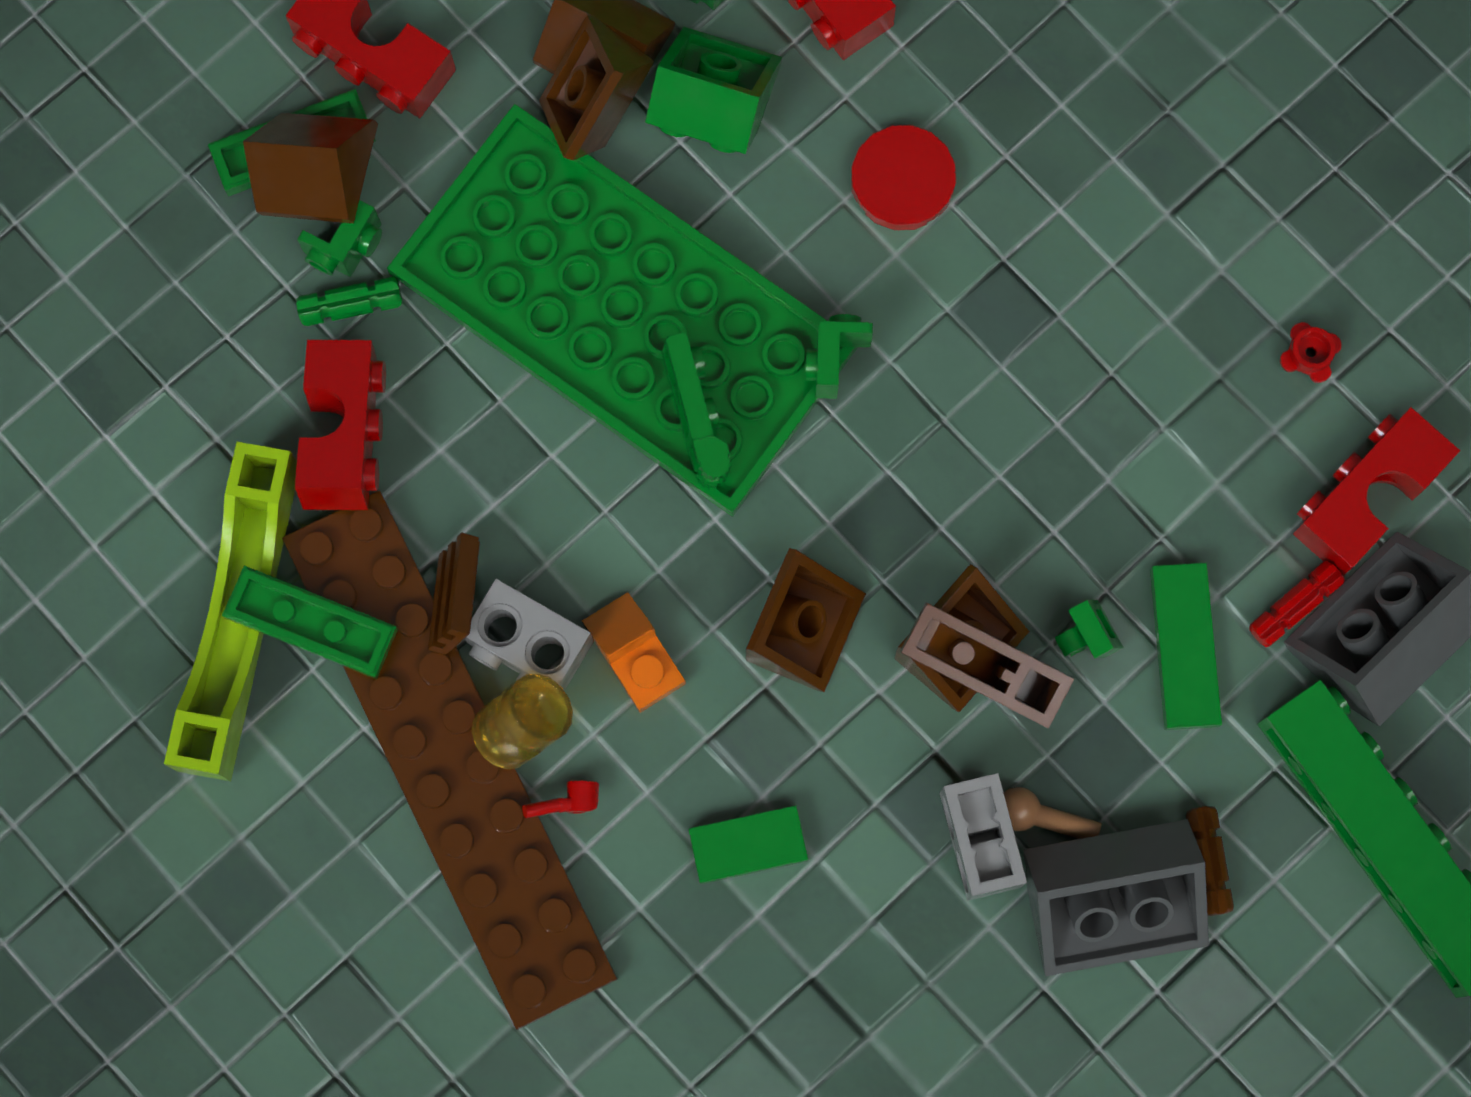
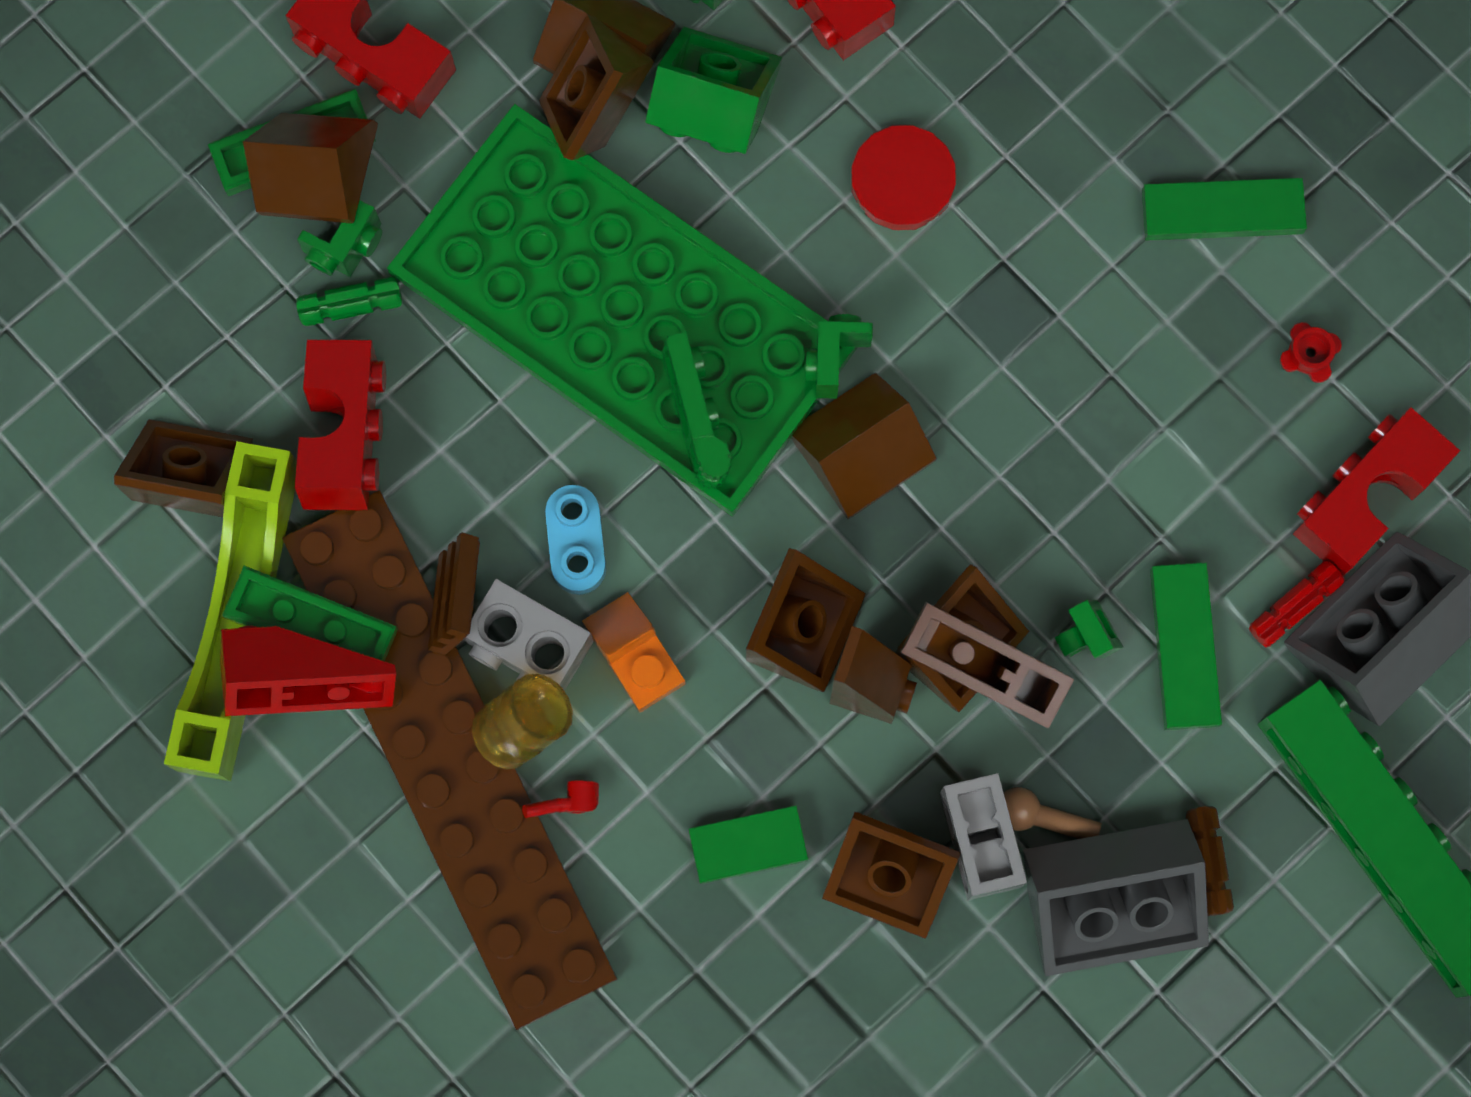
(179, 467): none -> reddish brown slope
(290, 672): none -> red slope
(574, 538): none -> medium azure plate
(864, 444): none -> reddish brown slope
(872, 679): none -> reddish brown slope
(891, 875): none -> reddish brown slope
(1224, 209): none -> green tile

